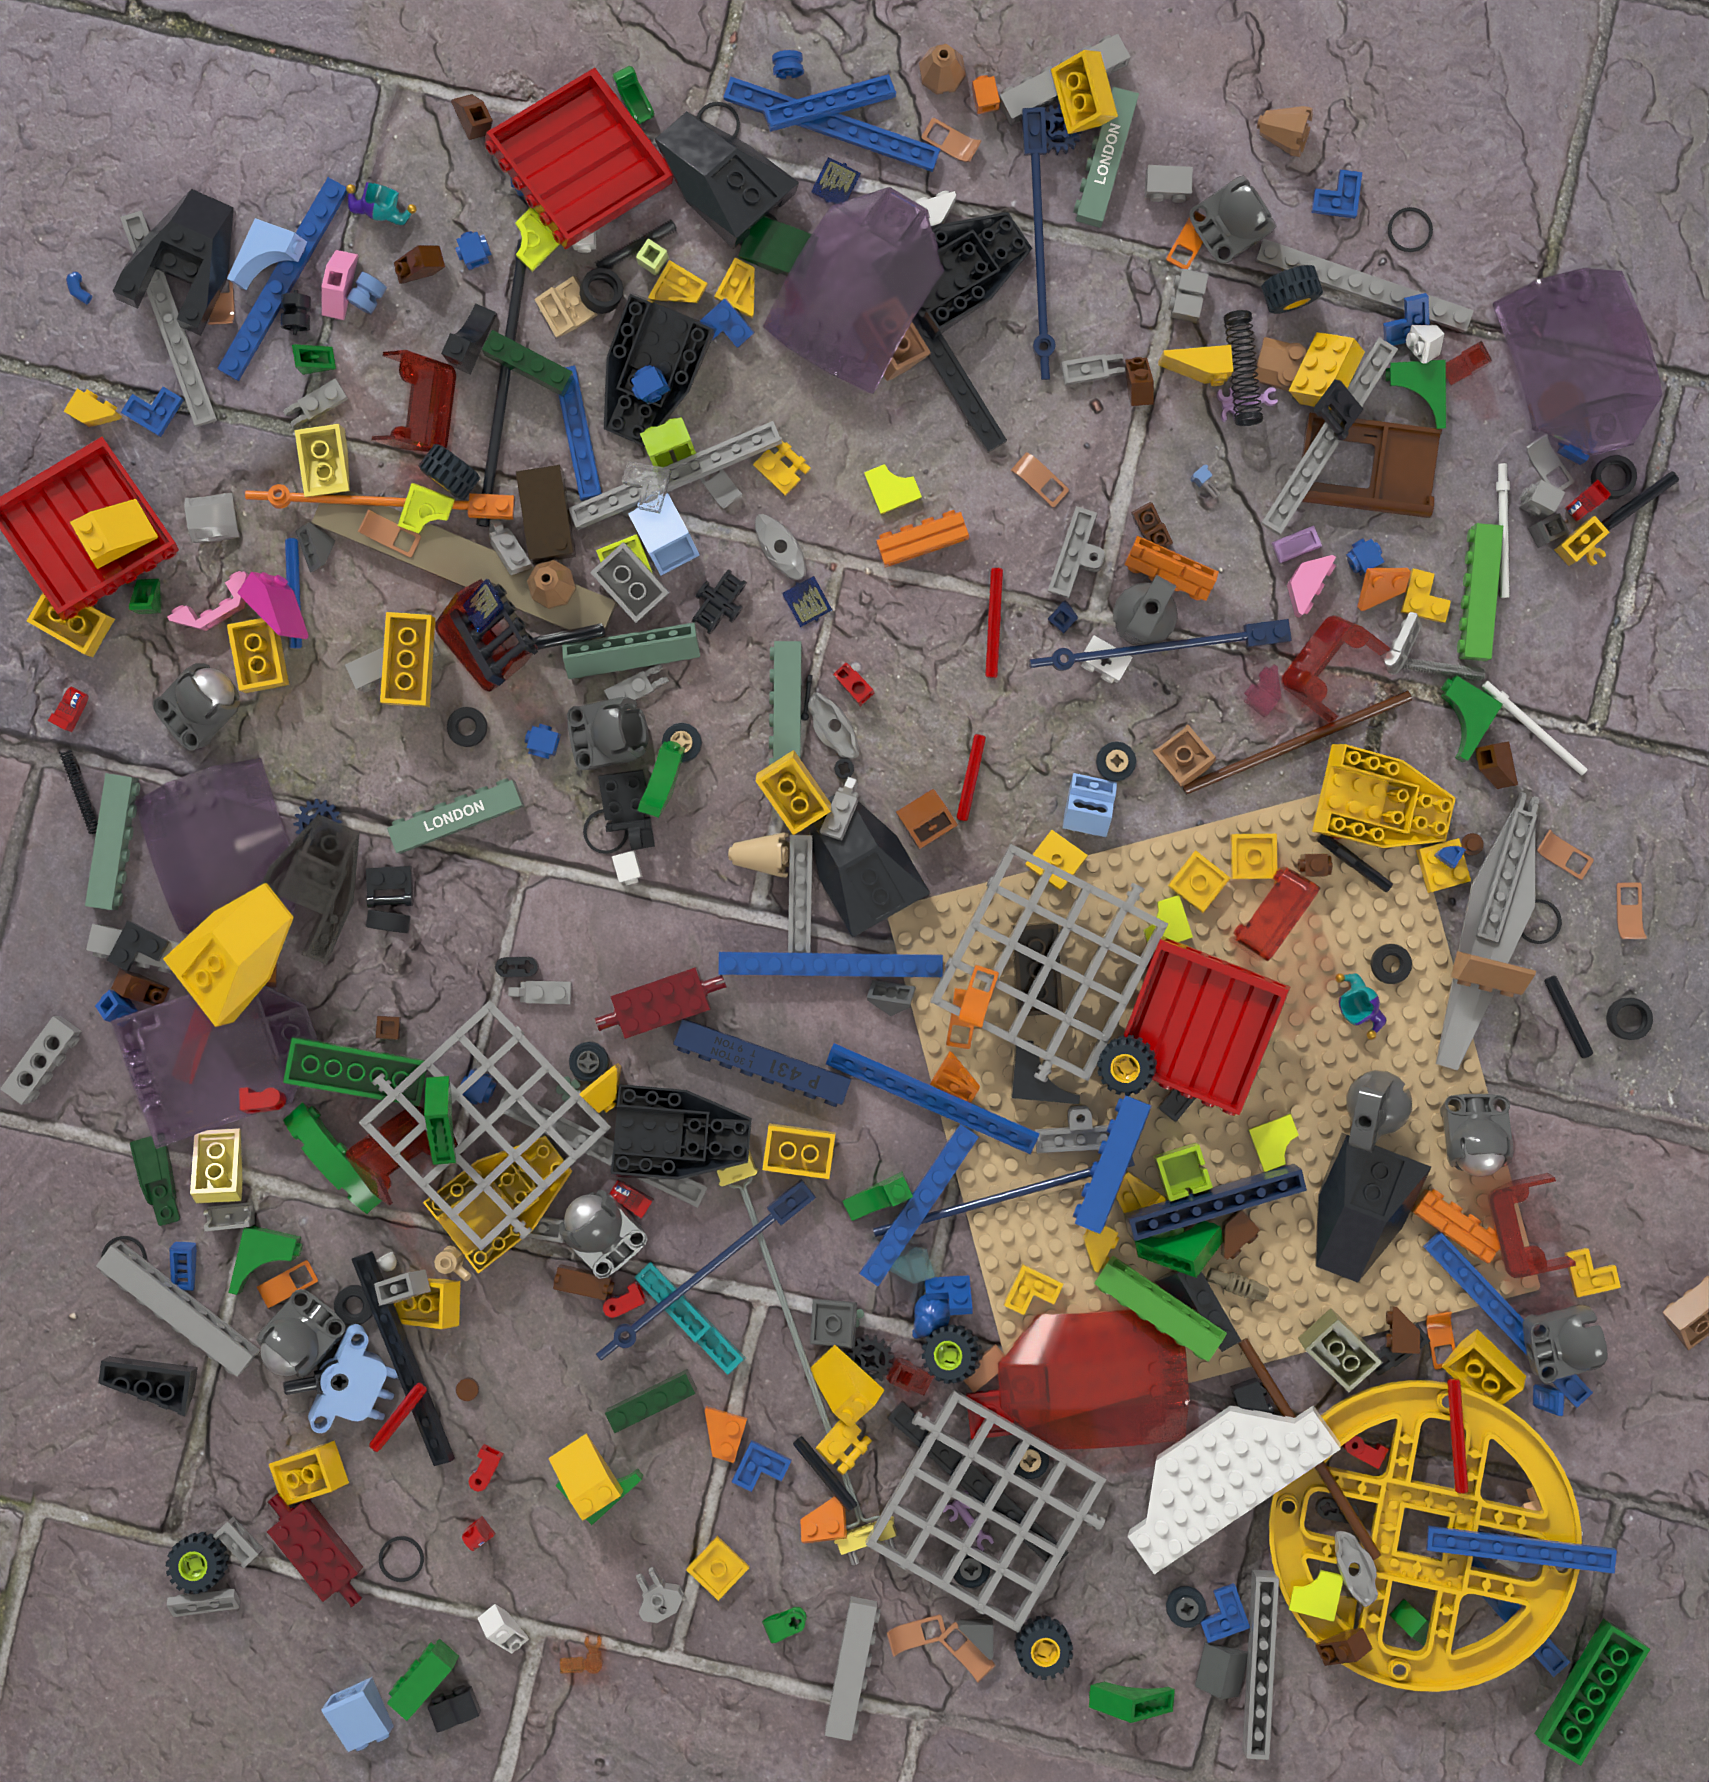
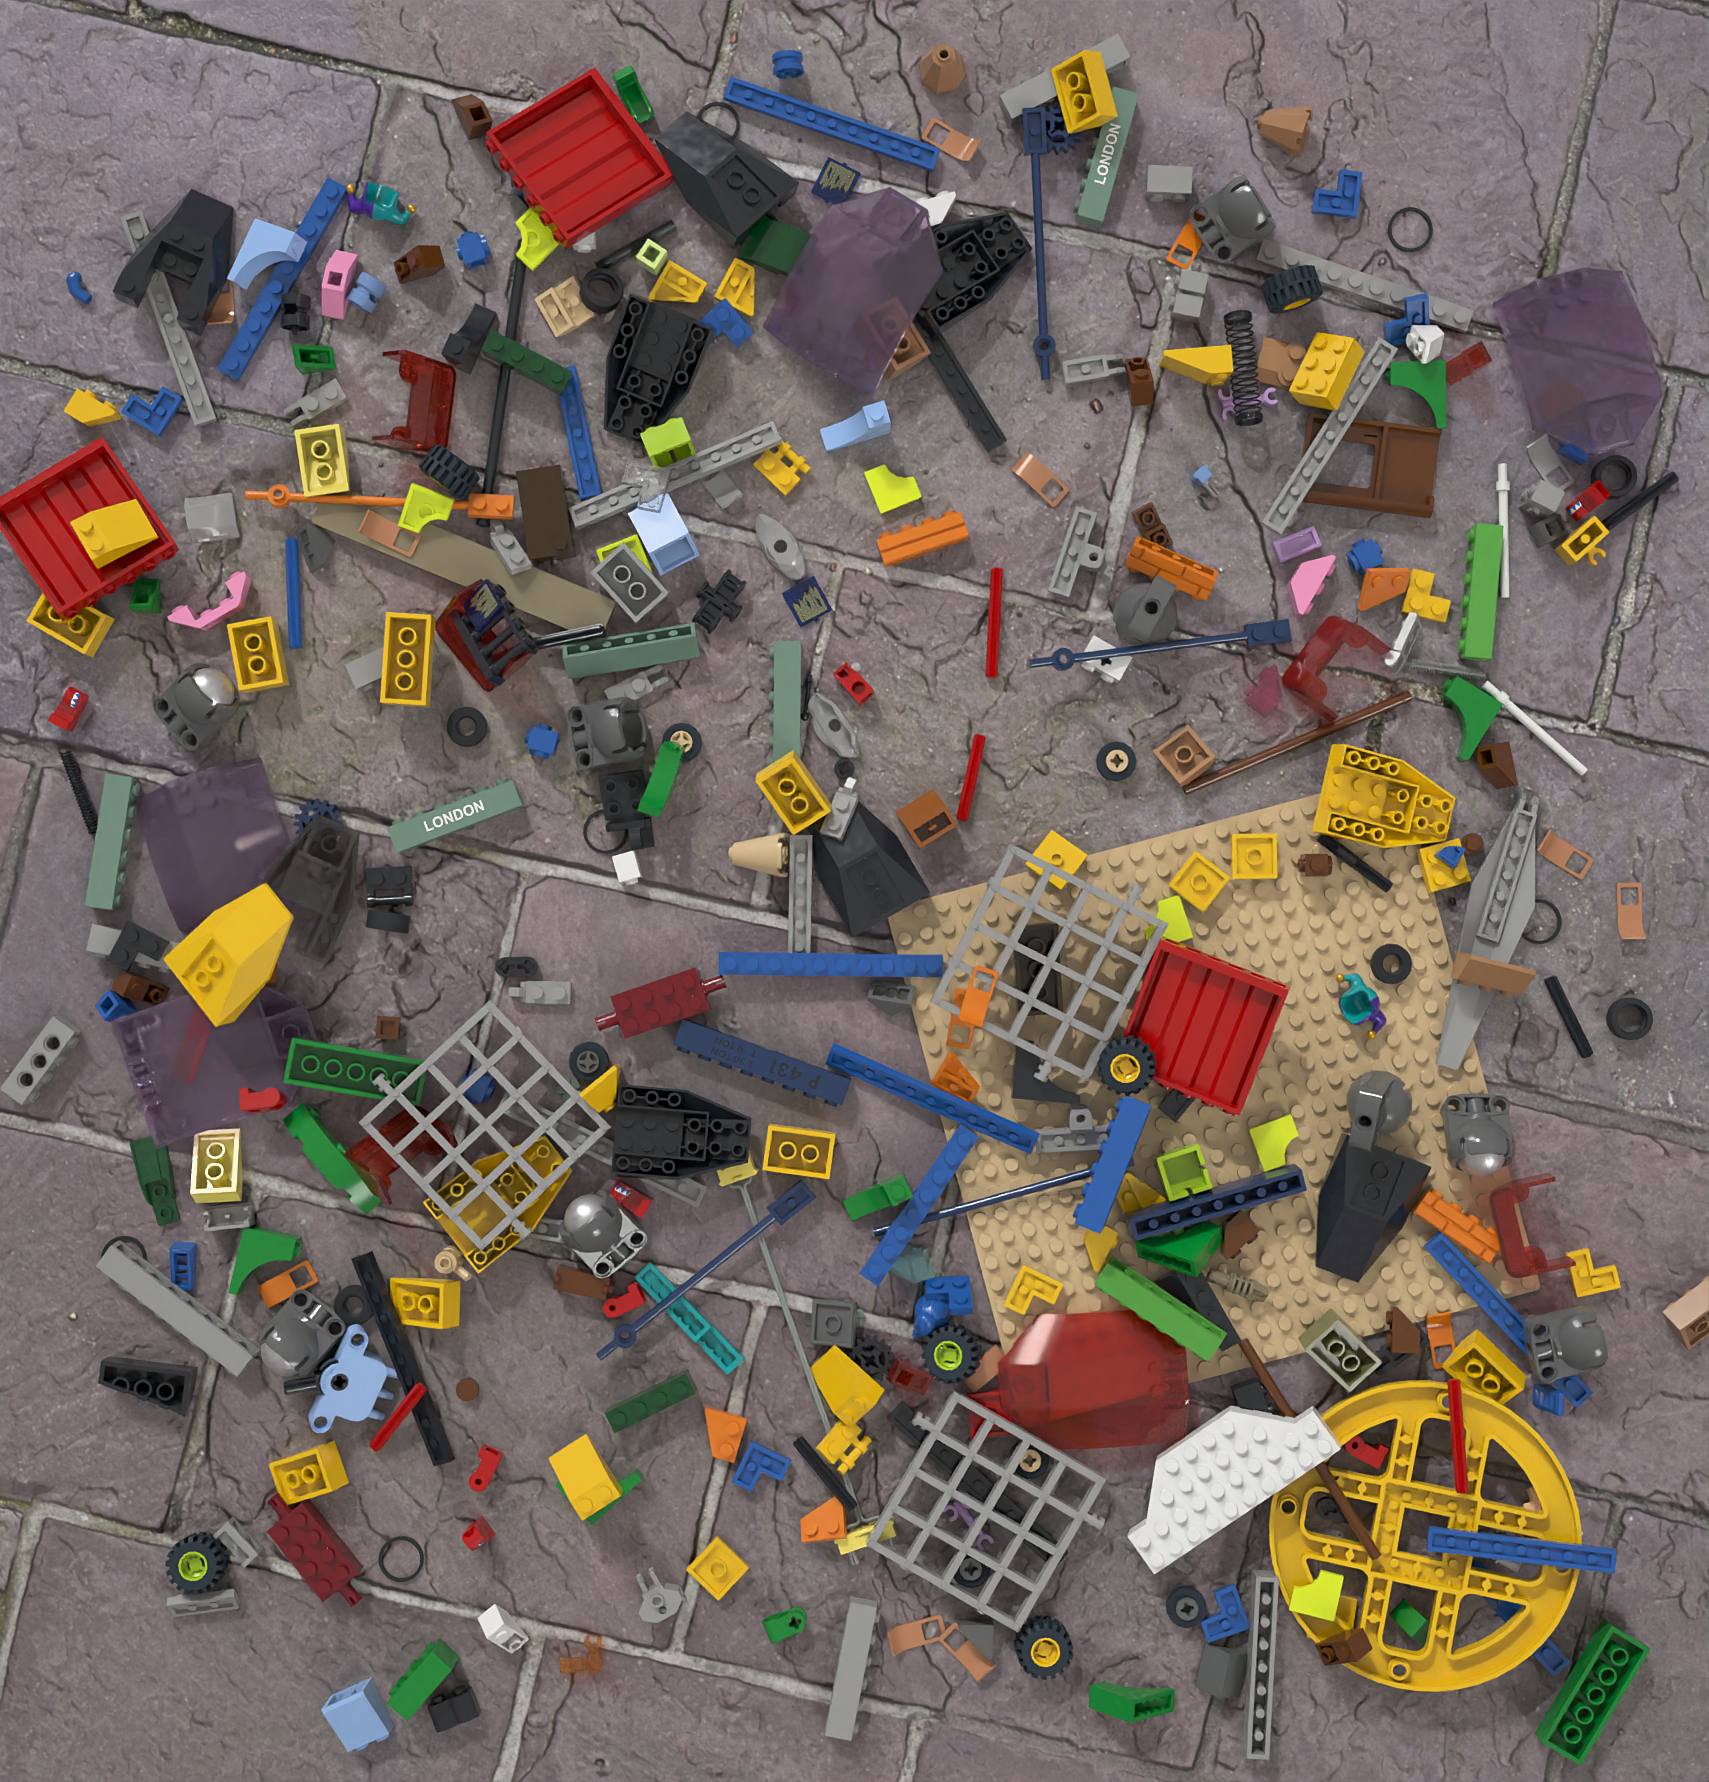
(274, 603): dark pink slope -> none
(387, 1262): white hinge -> none
(402, 1287): light grey brick -> none
(439, 1120): green arch -> none
(557, 590): medium nougat cone -> none
(649, 384): blue brick -> none
(829, 103): blue tile -> none
(866, 424): none -> light blue arch
(985, 94): orange brick -> none
(1063, 617): dark blue slope -> none
(1089, 792): light blue piece -> none
(1275, 915): clear red windscreen -> none
(1342, 404): black plate -> none
(1363, 1584): light grey piece -> none

